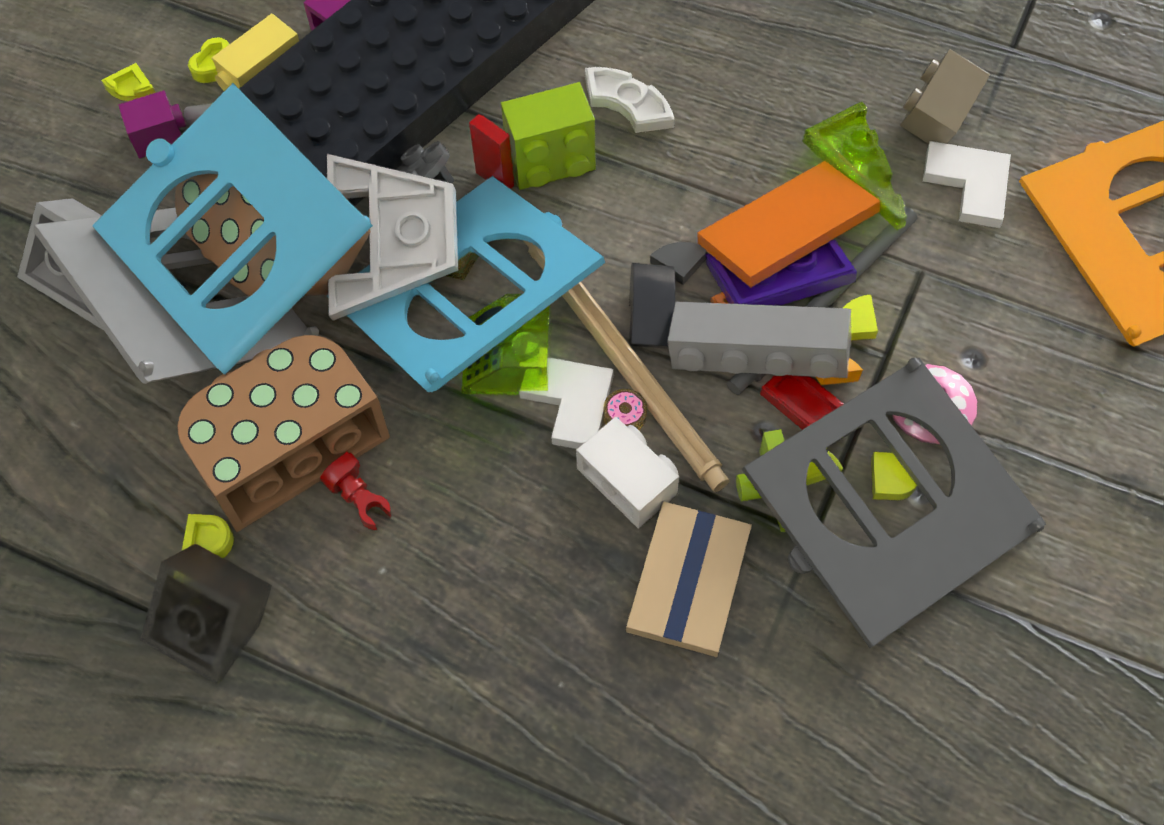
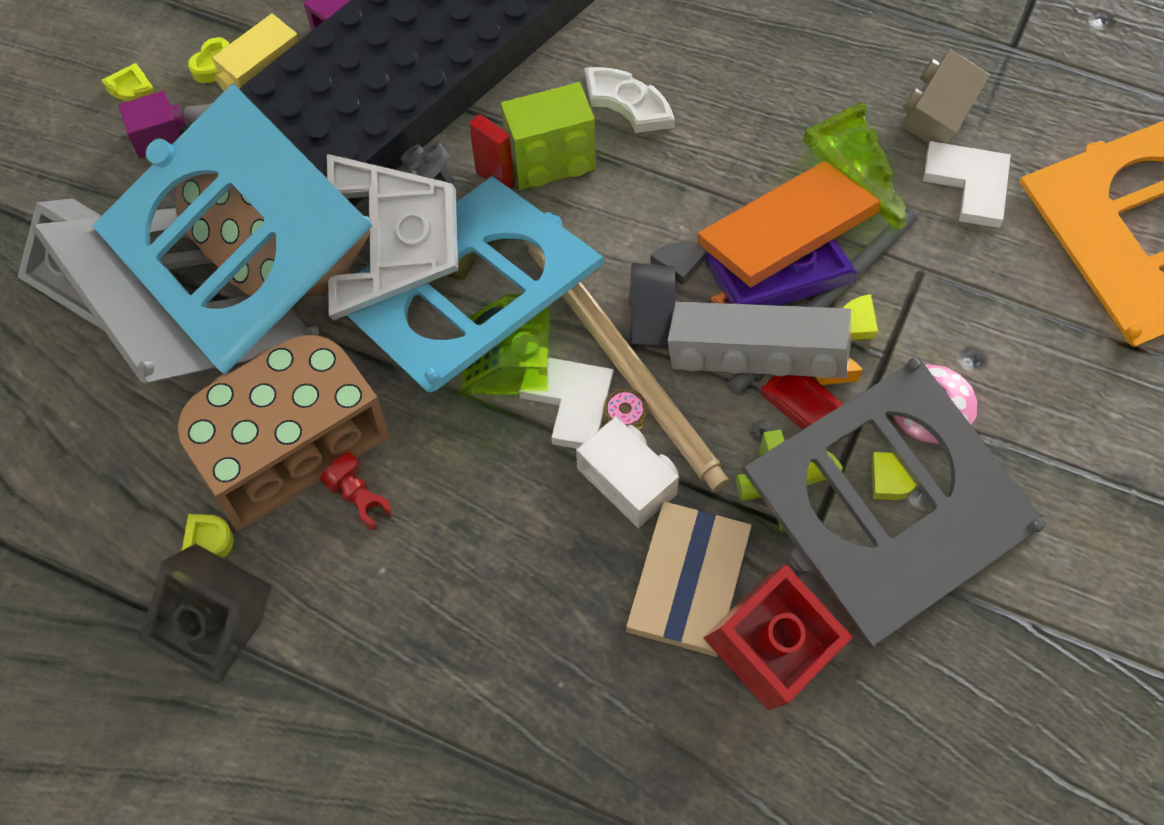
(777, 638): none -> red brick

